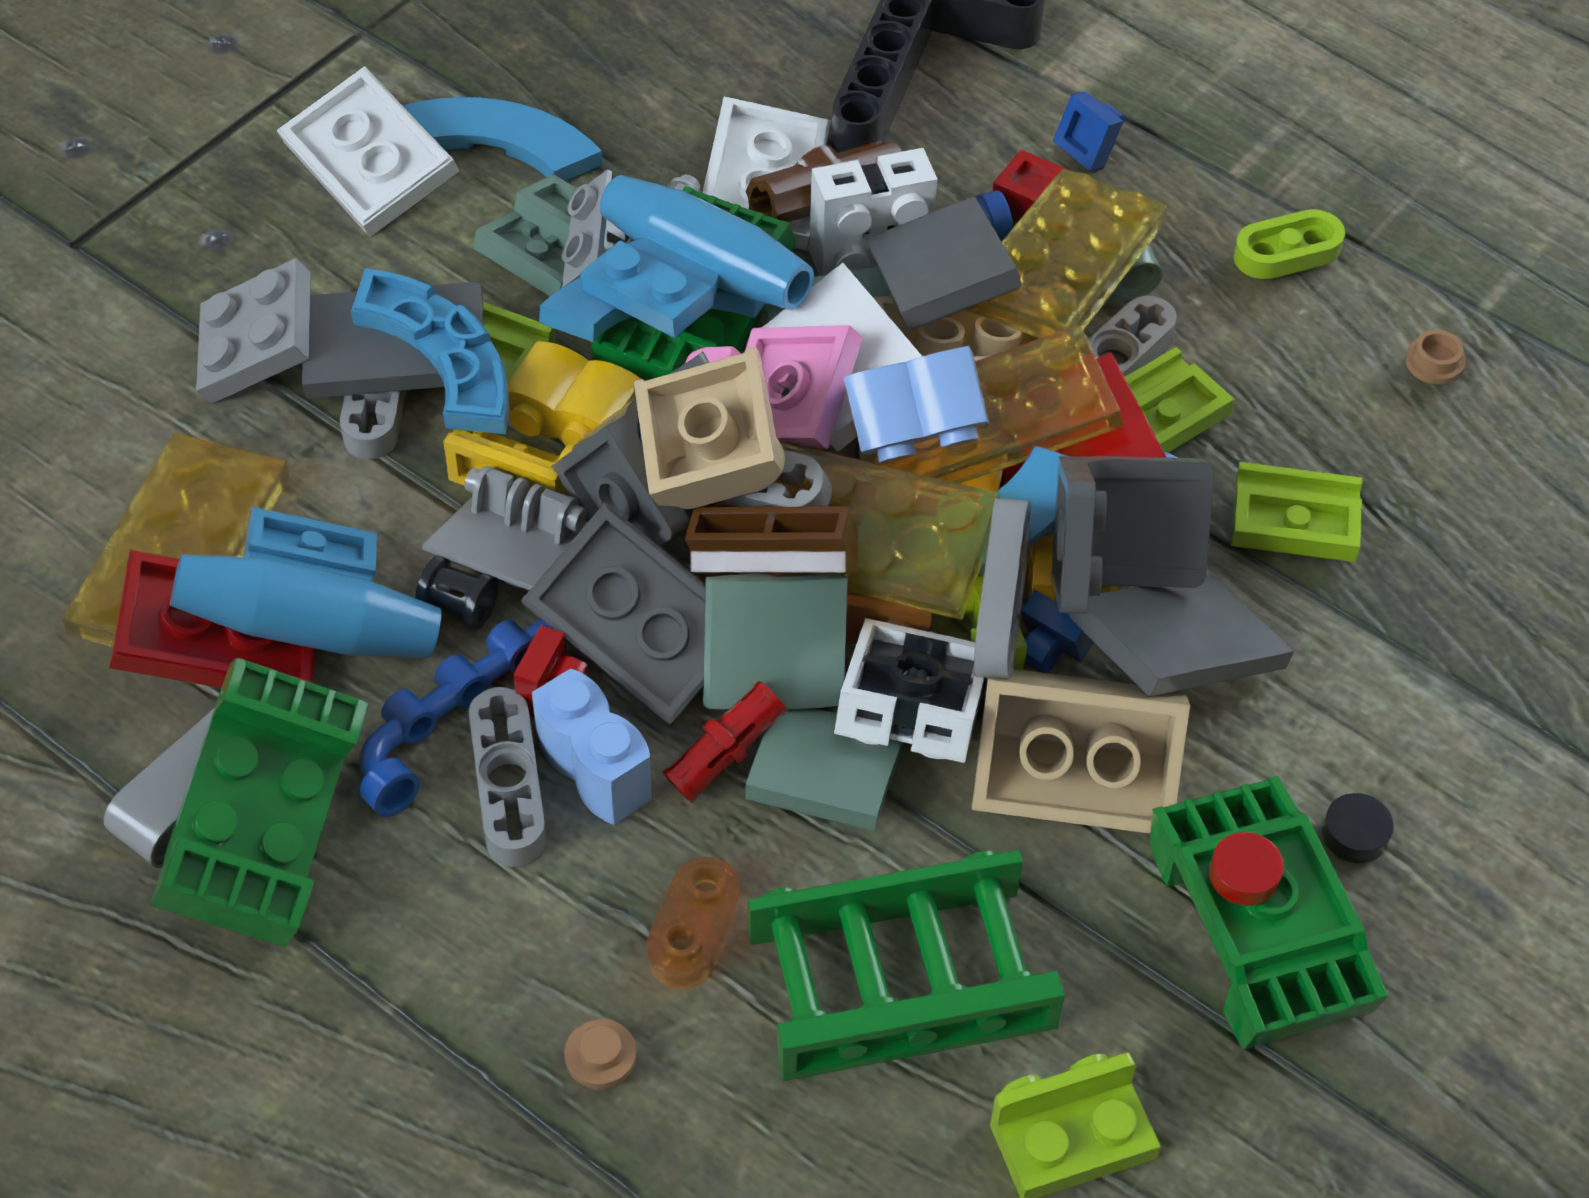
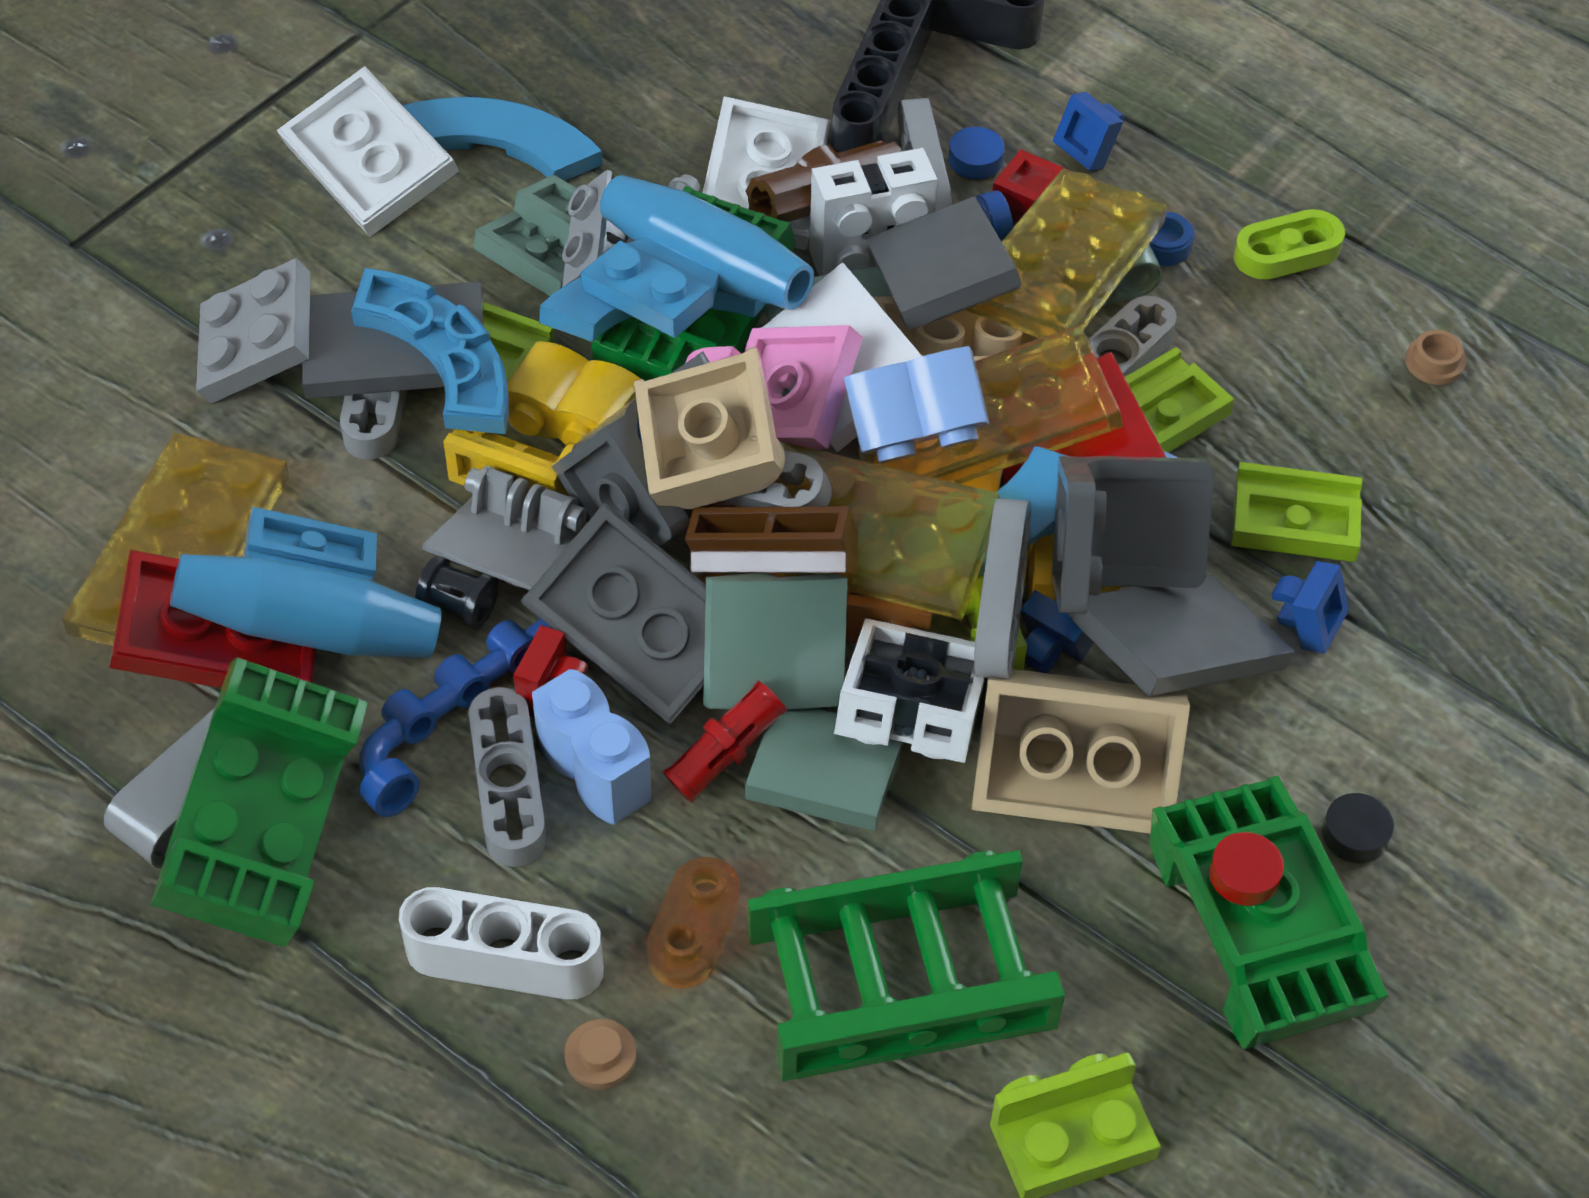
(478, 920): none -> white beam
(919, 130): none -> light grey beam
(976, 152): none -> blue tile
(1173, 240): none -> blue tile
(1313, 605): none -> blue tile

